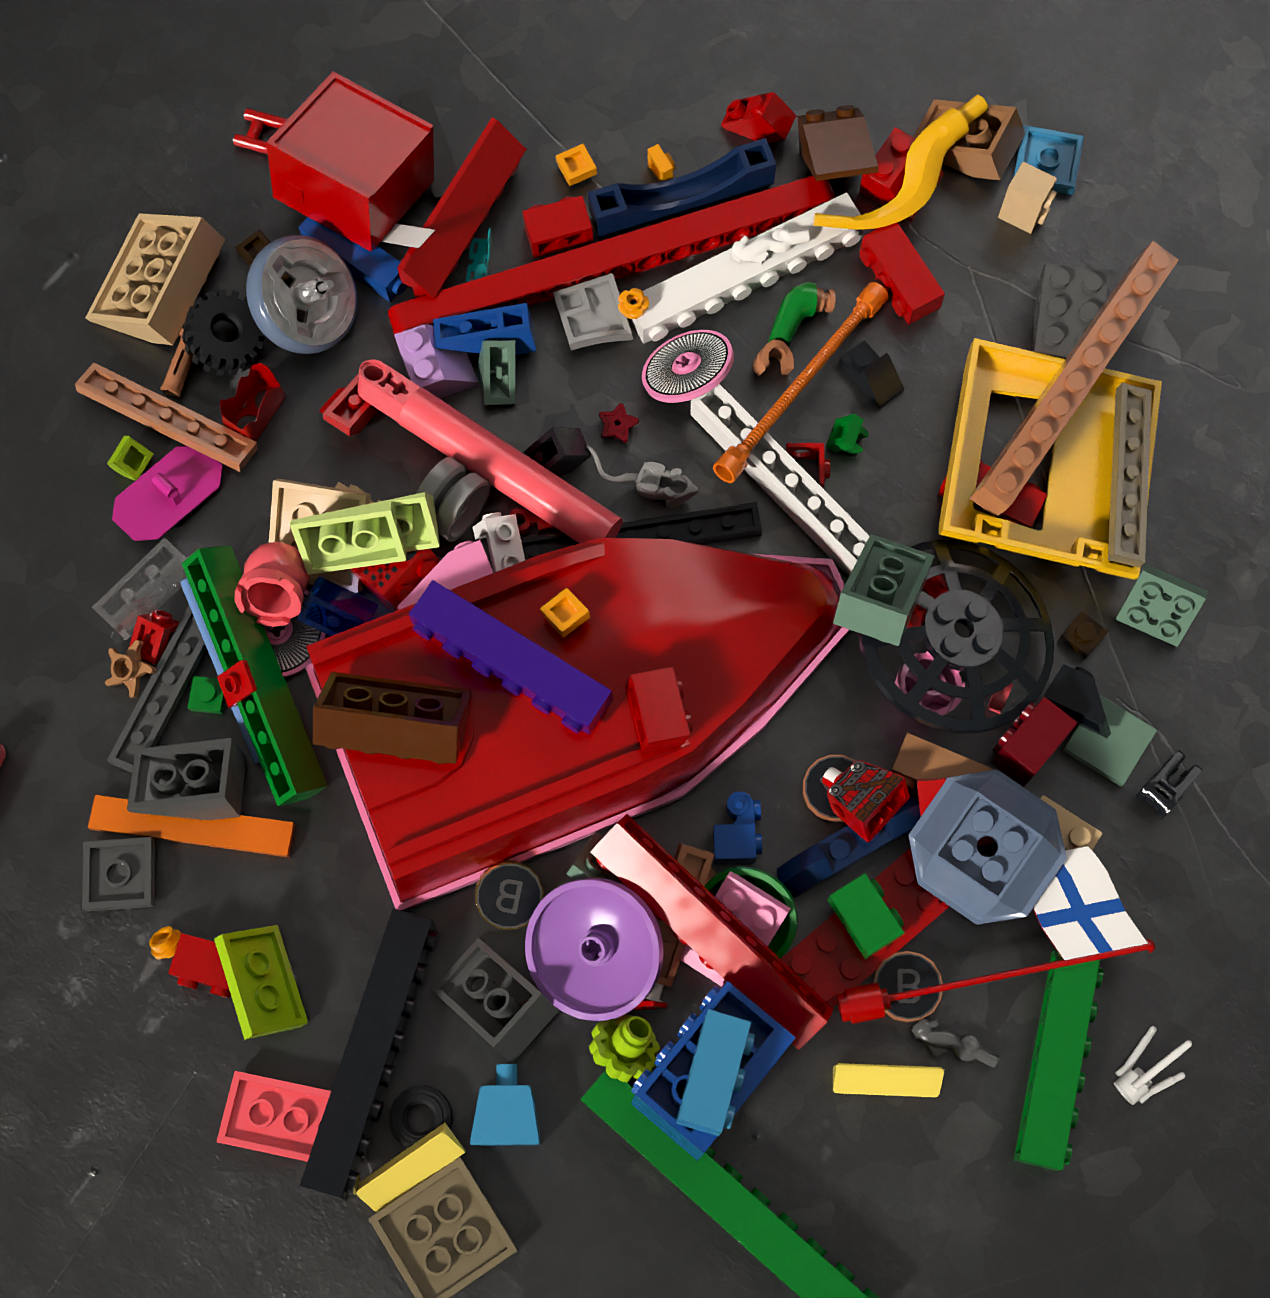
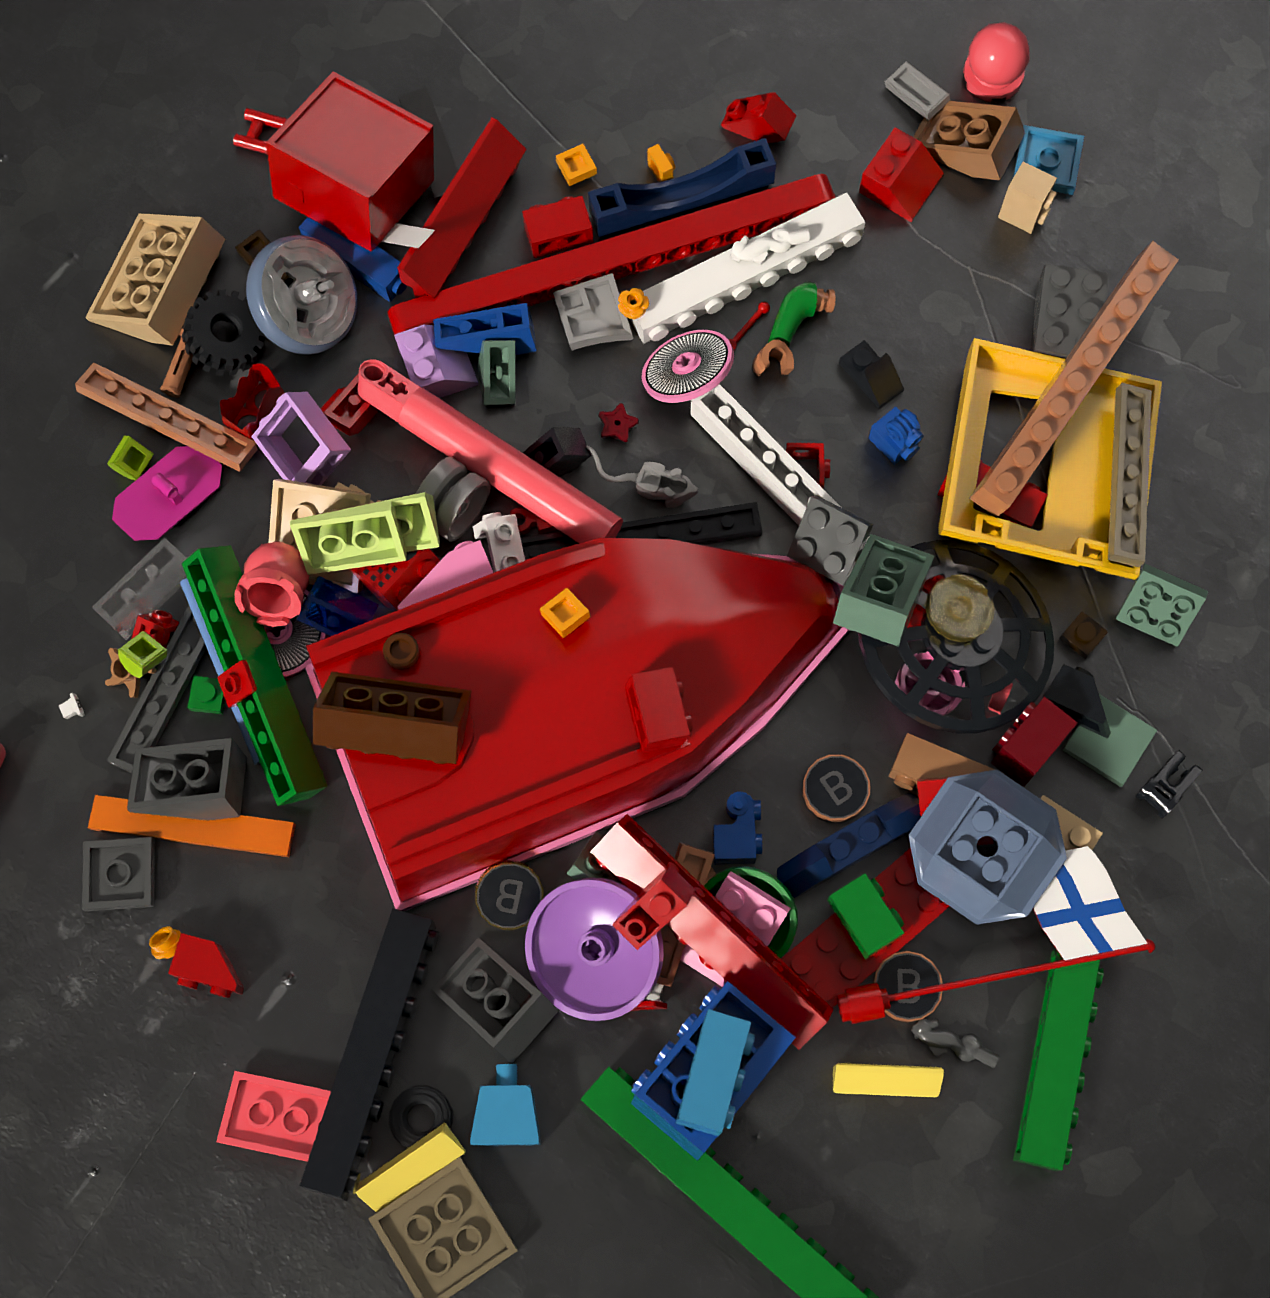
(71, 707): none -> white piece
(141, 654): none -> lime brick
(261, 981): lime plate -> none
(323, 460): none -> lavender window
(401, 651): none -> reddish brown tile
(480, 257): teal piece -> none
(510, 657): dark purple brick -> none
(624, 1046): lime plant -> none
(654, 907): none -> red slope
(734, 459): orange hose -> none
(763, 308): none -> red hinge
(829, 539): none -> dark grey plate
(836, 143): reddish brown slope -> none
(845, 433): green tile -> none
(865, 796): torso -> none
(897, 435): none -> blue brick
(901, 272): red brick -> none
(917, 90): none -> light grey tile
(921, 170): yellow animal -> none
(959, 608): none -> clear yellow tile
(996, 62): none -> coral tile
(1135, 1083): white plant -> none

